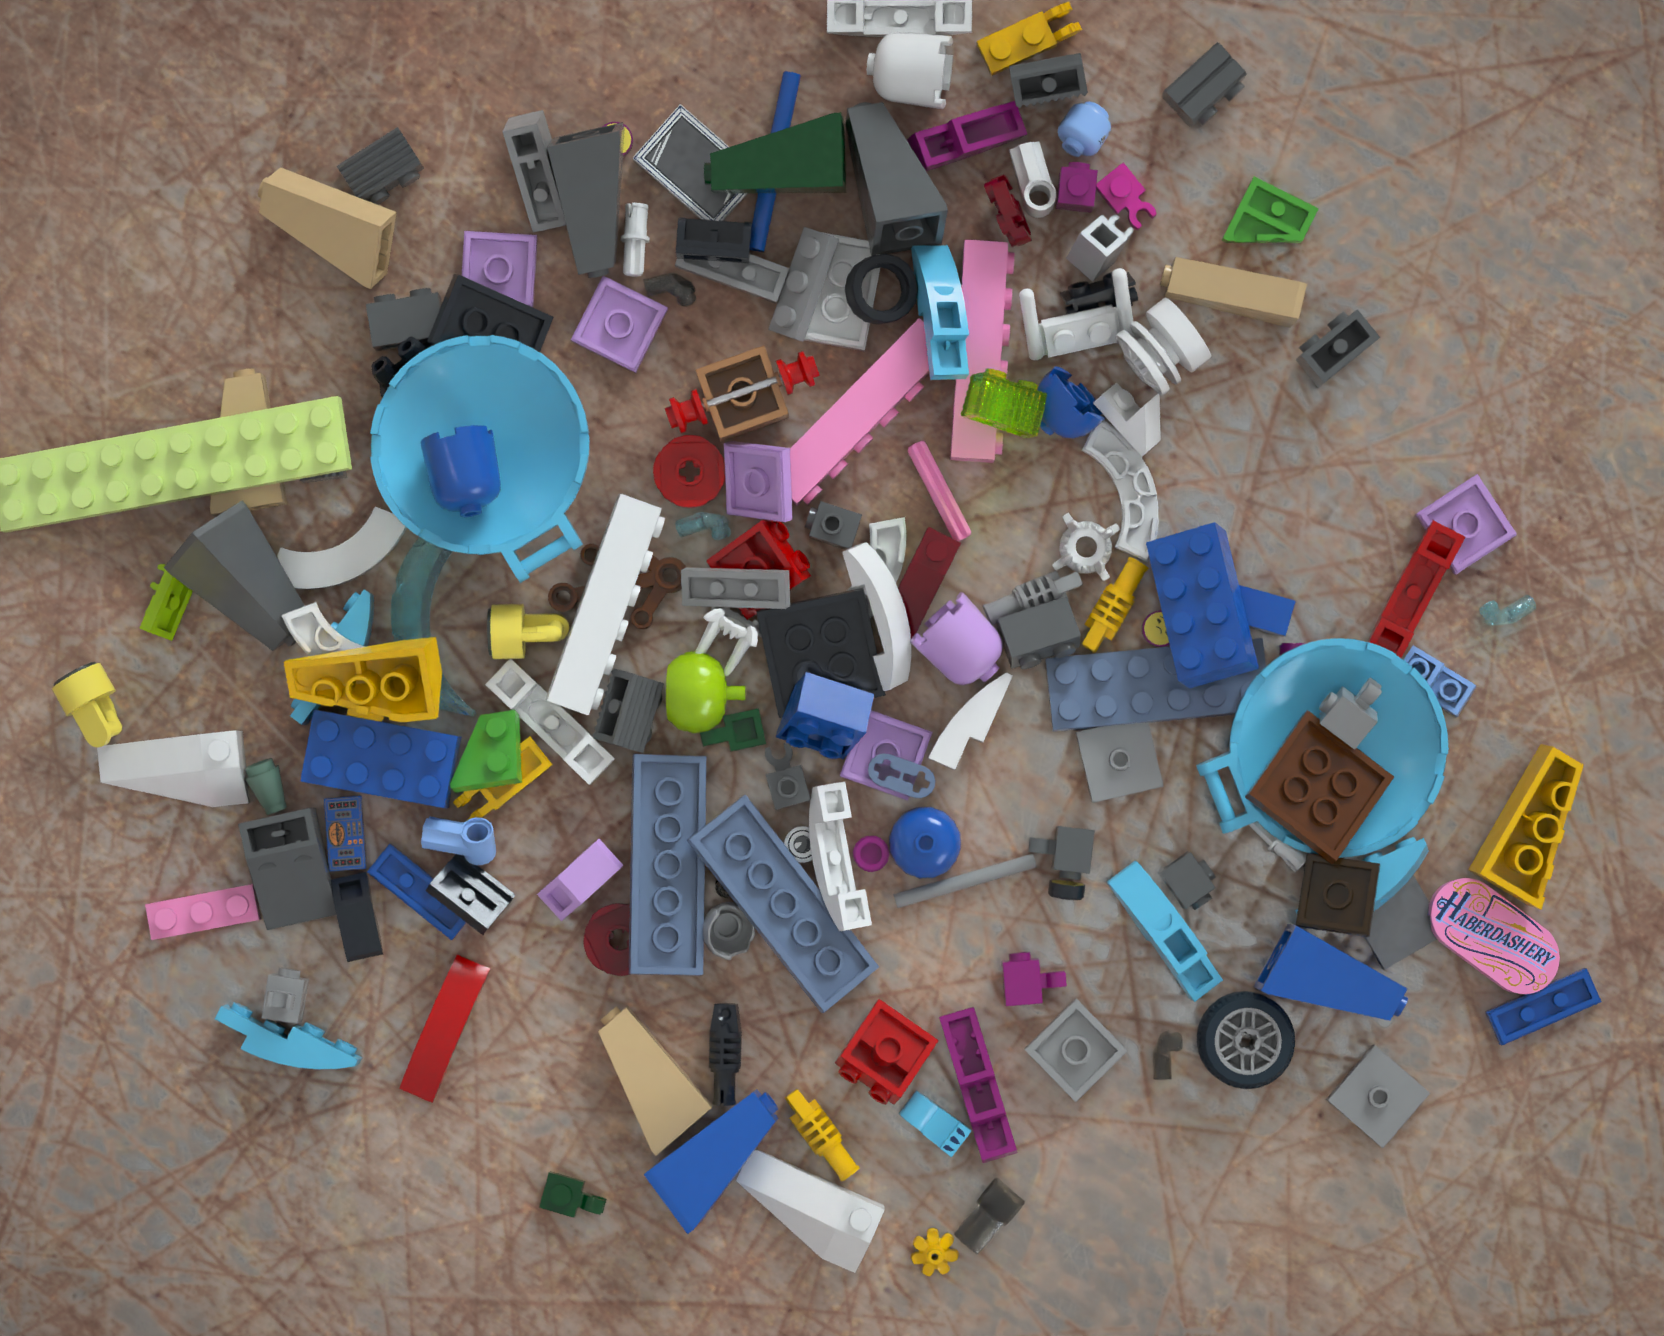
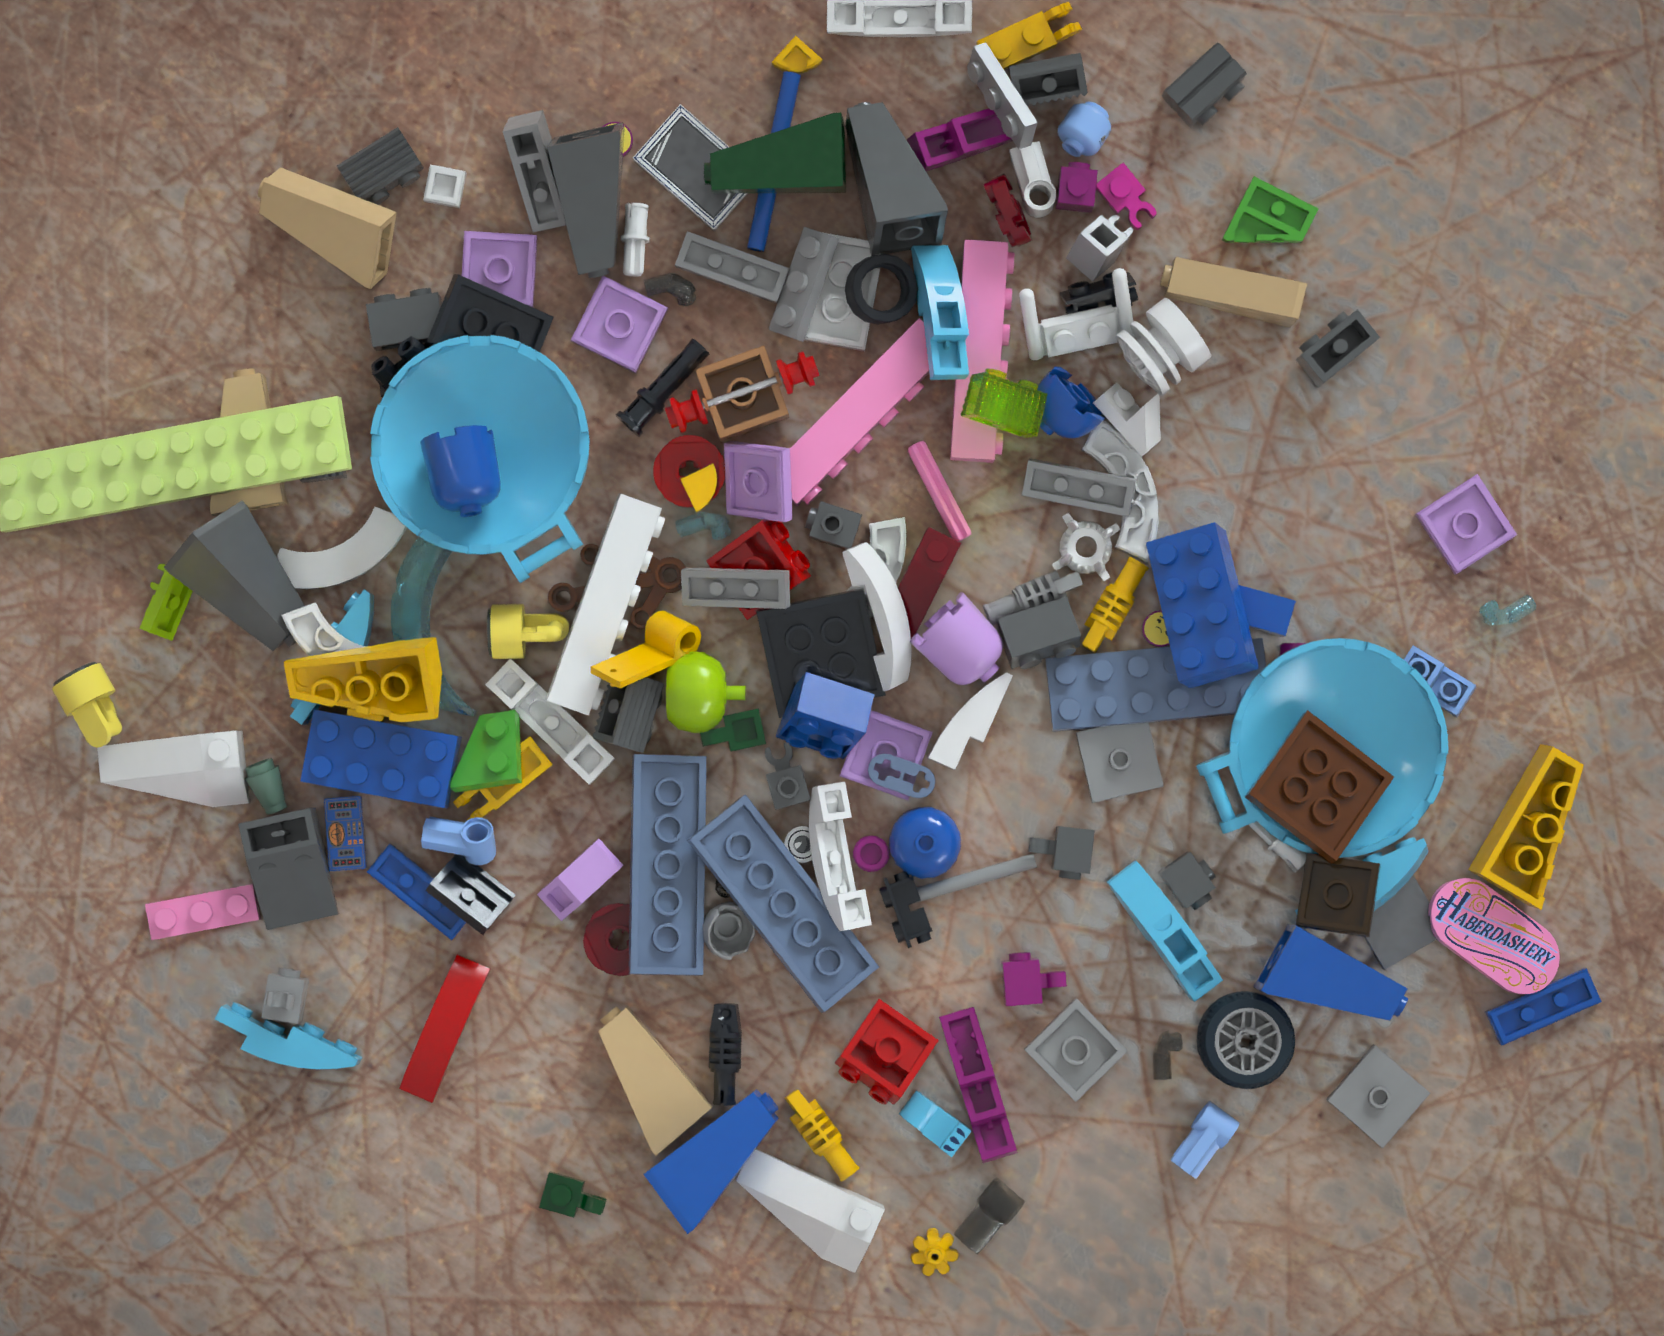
(356, 917): black slope -> none
(444, 186): none -> white tile
(652, 399): none -> black pin
(665, 642): none -> yellow door
(701, 486): none -> yellow tile
(713, 240): black hinge -> none
(736, 627): white piece -> none
(797, 57): none -> yellow tile
(899, 896): none -> black hinge
(912, 68): white cylinder -> none
(1001, 96): none -> light grey plate
(1066, 889): black tile -> none
(1079, 487): none -> light grey plate
(1209, 1132): none -> light blue piece
(1351, 715): light grey brick -> none
(1416, 587): red slope -> none

